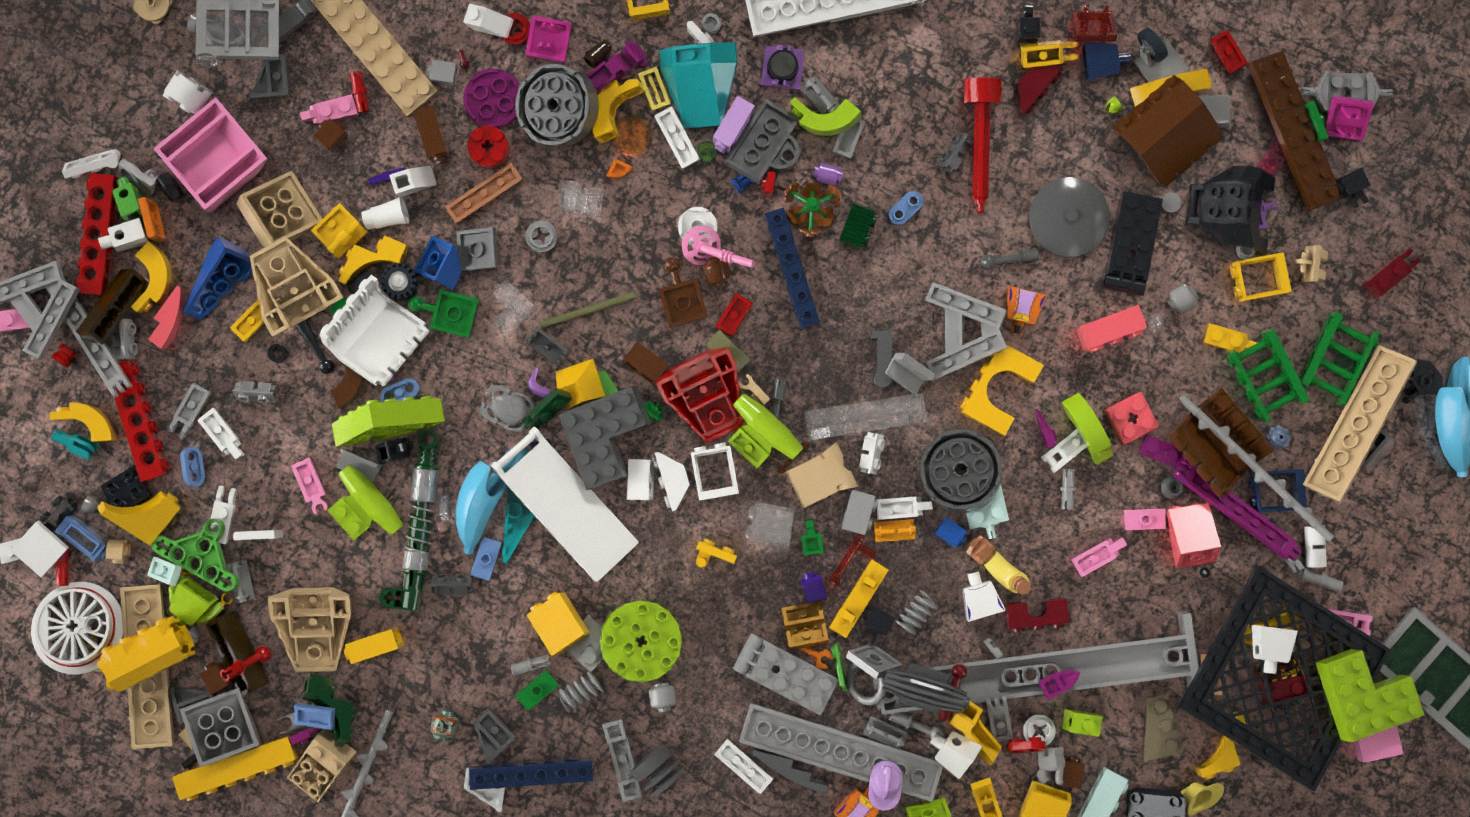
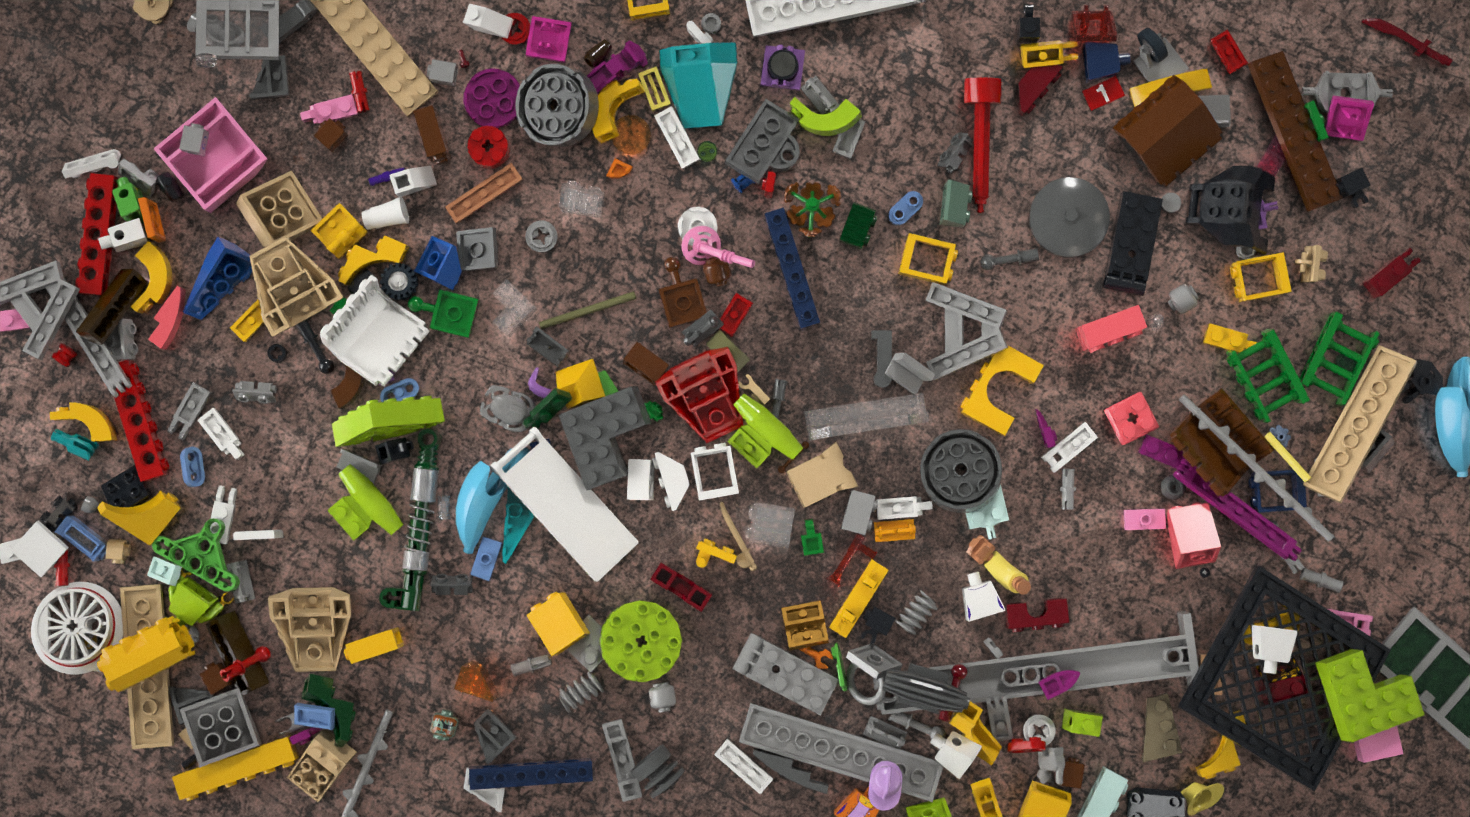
(187, 92): white brick -> none
(194, 139): none -> light grey brick
(310, 483): bright pink plate -> none
(476, 681): none -> clear orange slope
(537, 690): green plate -> none
(681, 586): none -> dark red arch
(702, 328): none -> dark grey hinge
(733, 125): lavender window -> none
(743, 559): none -> tan sword
(813, 587): dark purple slope -> none
(828, 174): medium lavender brick -> none
(874, 444): white hinge -> none
(907, 254): none -> yellow window
(951, 532): blue brick -> none
(955, 203): none -> sand green slope
(1022, 308): torso -> none
(1089, 427): lime arch -> none
(1097, 556): bright pink hinge -> none
(1103, 93): none -> red sticker
(1114, 106): lime hinge -> none
(1287, 457): none -> light yellow bar
(1315, 548): white pin -> none
(1388, 28): none -> dark red sword

